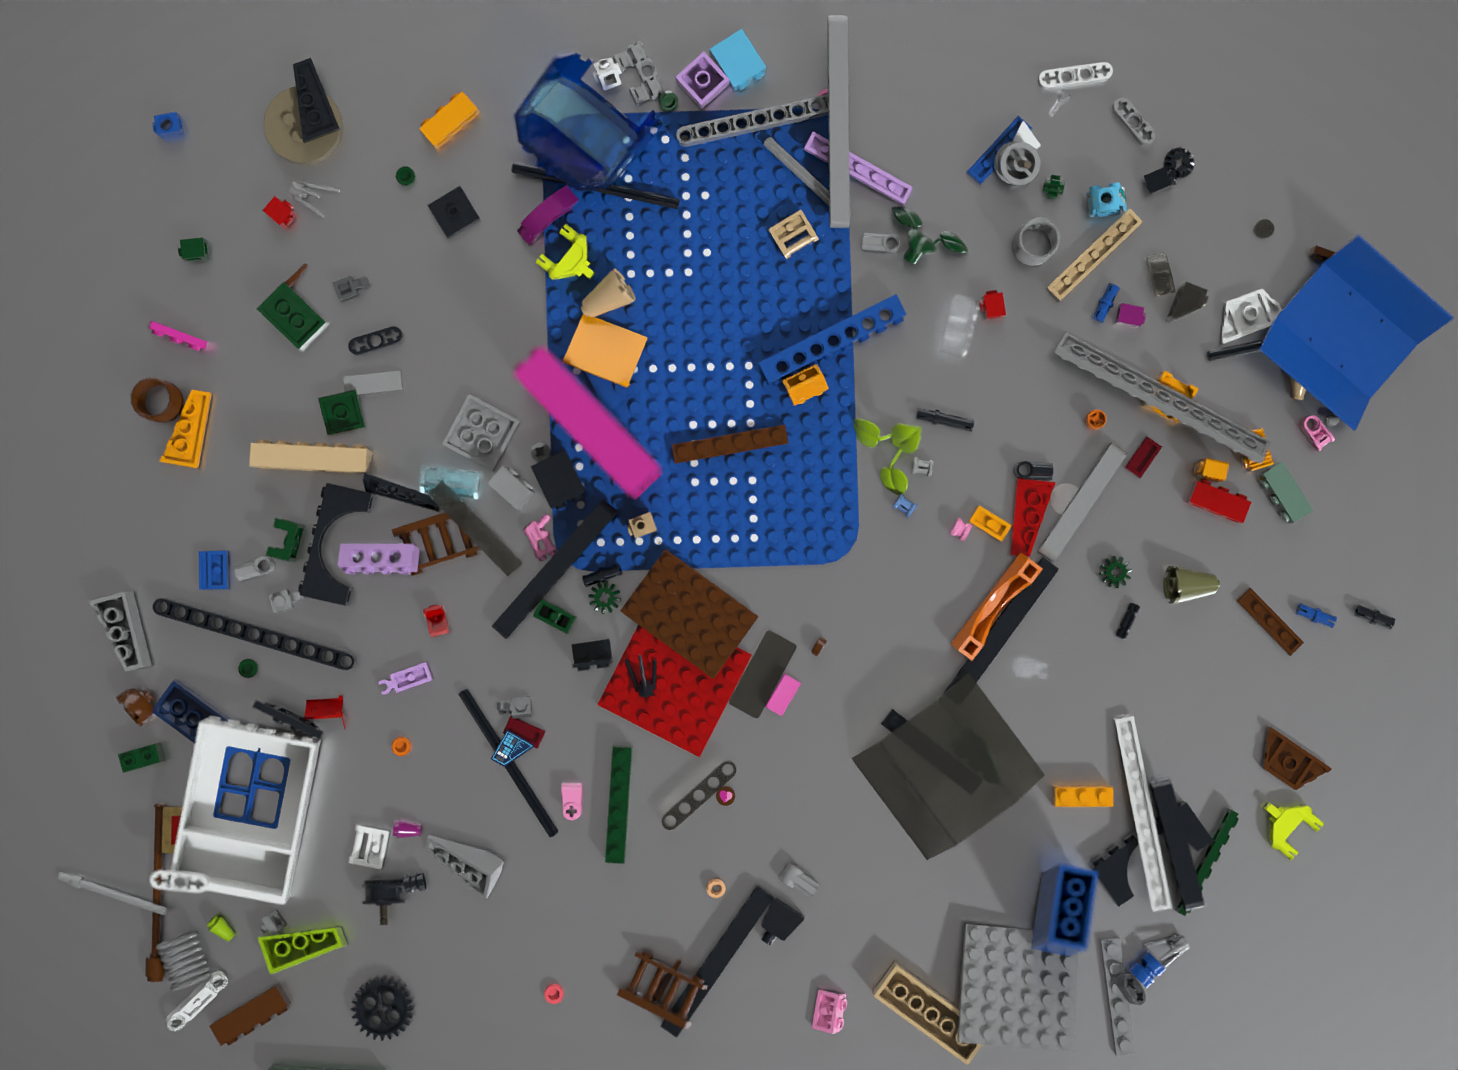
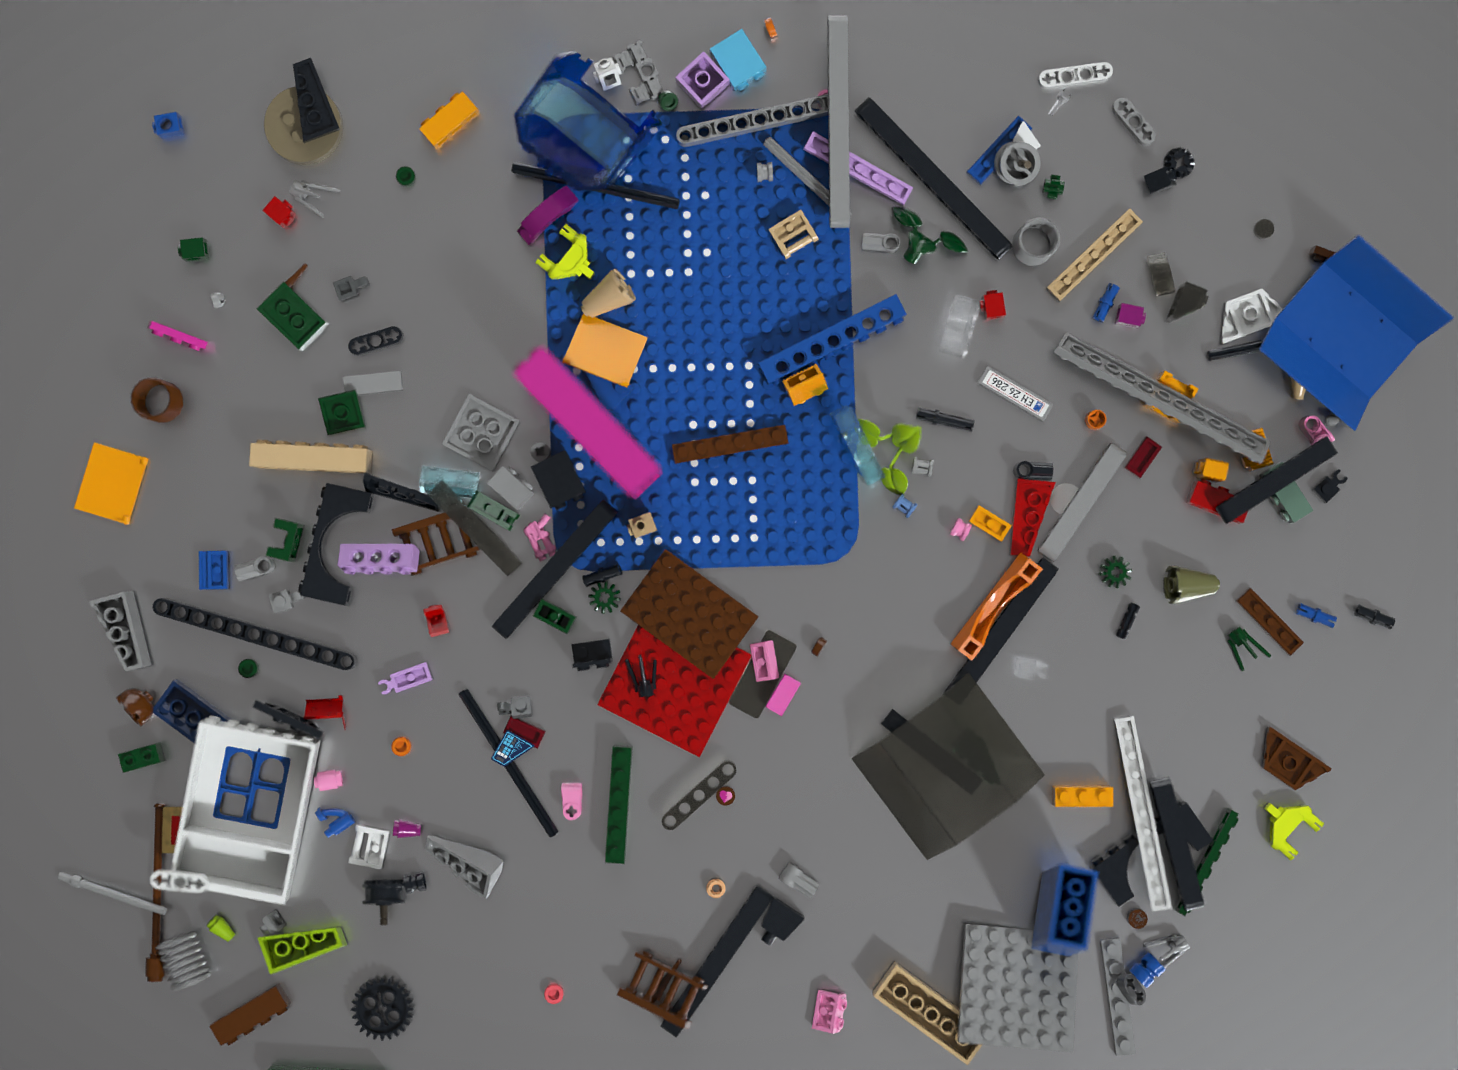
(111, 483): none -> light orange piece
(188, 436): light orange wing -> none
(196, 1001): white plate -> none
(217, 299): none -> light grey hinge
(328, 780): none -> bright pink brick
(336, 827): none -> blue plant
(453, 212): black plate -> none
(492, 510): none -> plate
(764, 172): none -> light grey wheel
(764, 661): none -> bright pink slope
(770, 27): none -> orange tile
(865, 460): none -> clear light blue arch
(933, 178): none -> black beam
(1015, 393): none -> tile
(1095, 197): medium azure brick -> none
(1137, 918): none -> reddish brown tile
(1239, 637): none -> dark green plant
(1276, 480): none -> black beam
(1328, 487): none -> black plate

